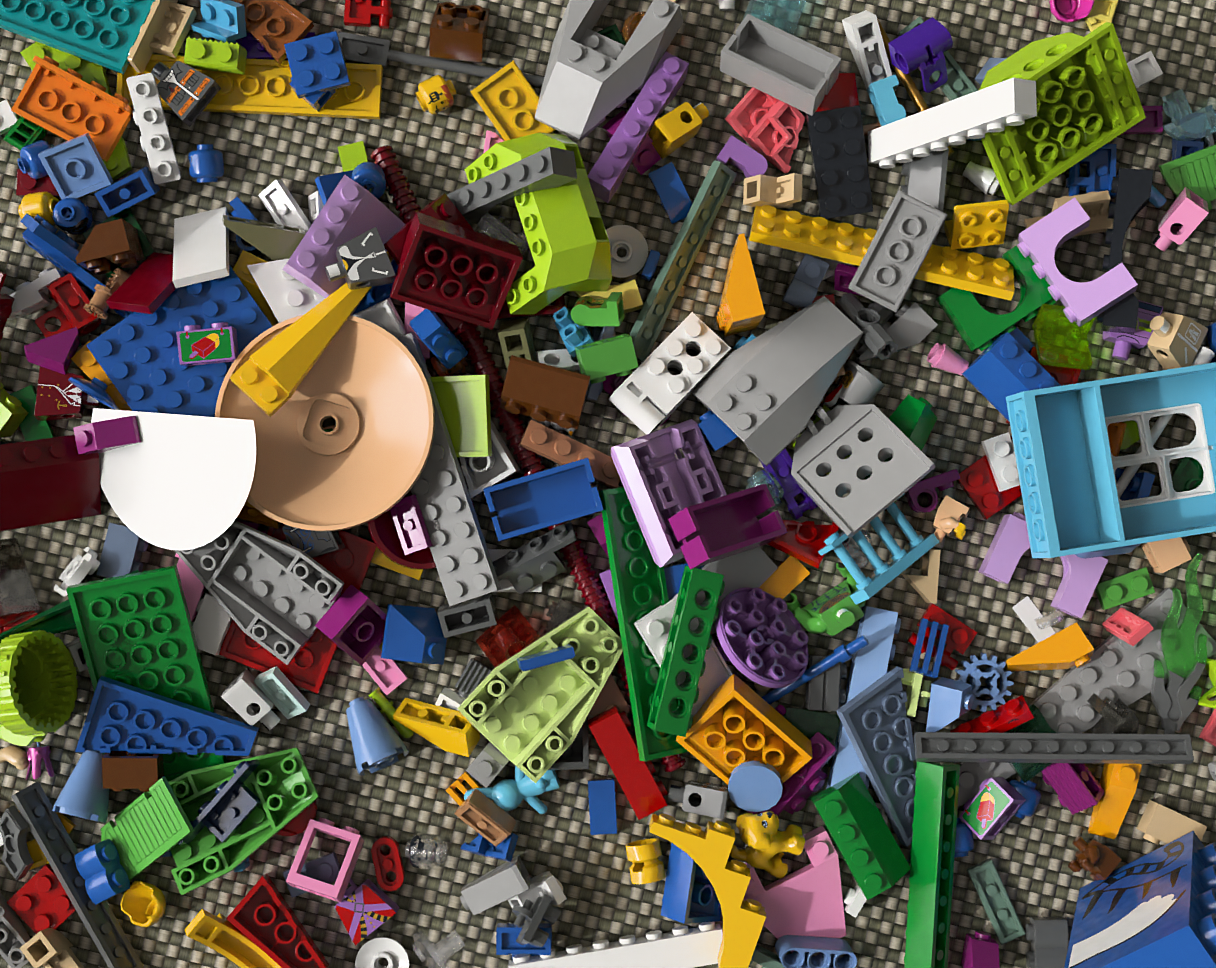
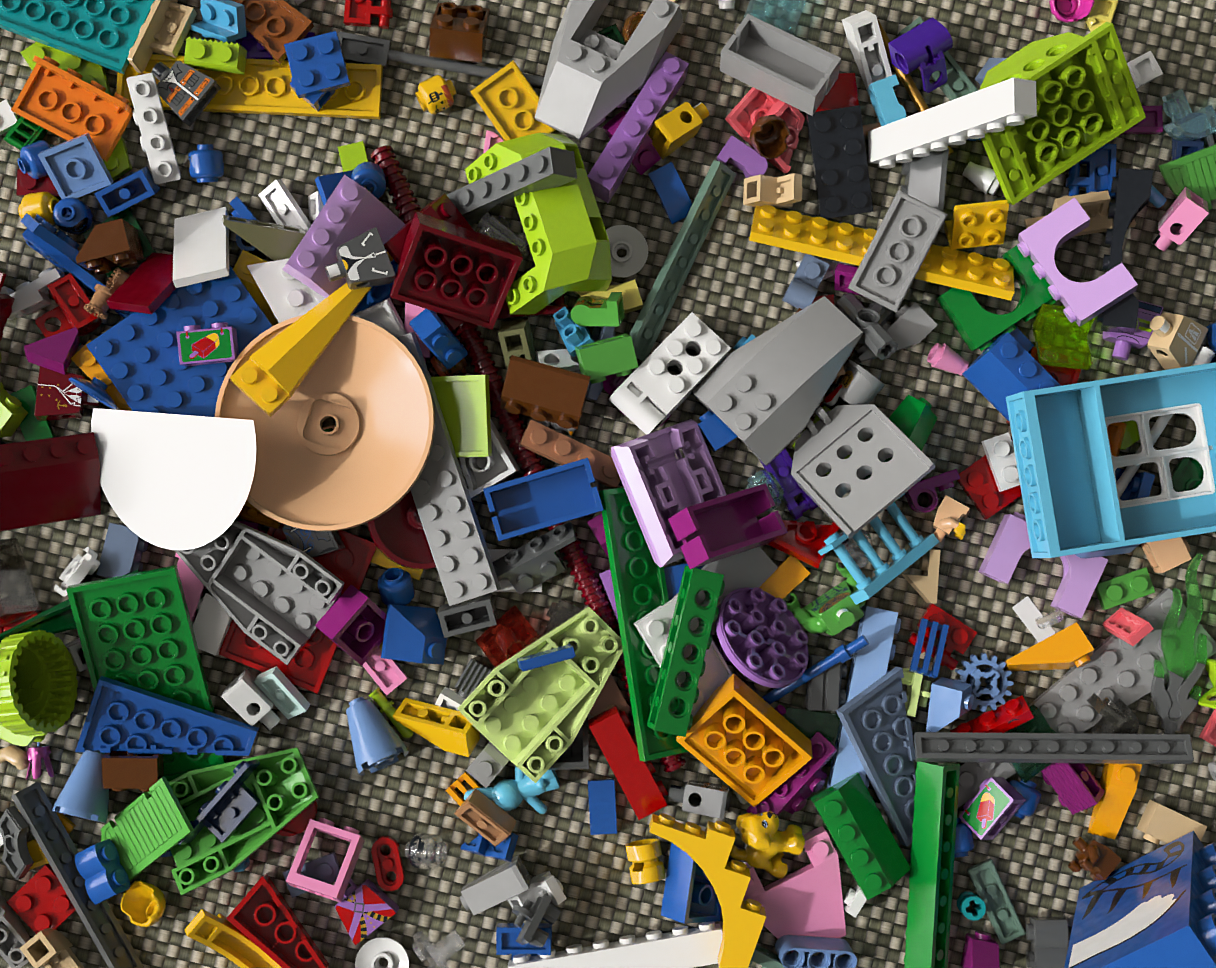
(106, 435): magenta slope -> none
(396, 587): none -> blue head
(410, 525): plate -> none
(651, 265): blue tile -> none
(741, 300): light orange slope -> none
(755, 786): medium blue tile -> none
(769, 136): none -> reddish brown hair
(978, 908): none -> teal bush

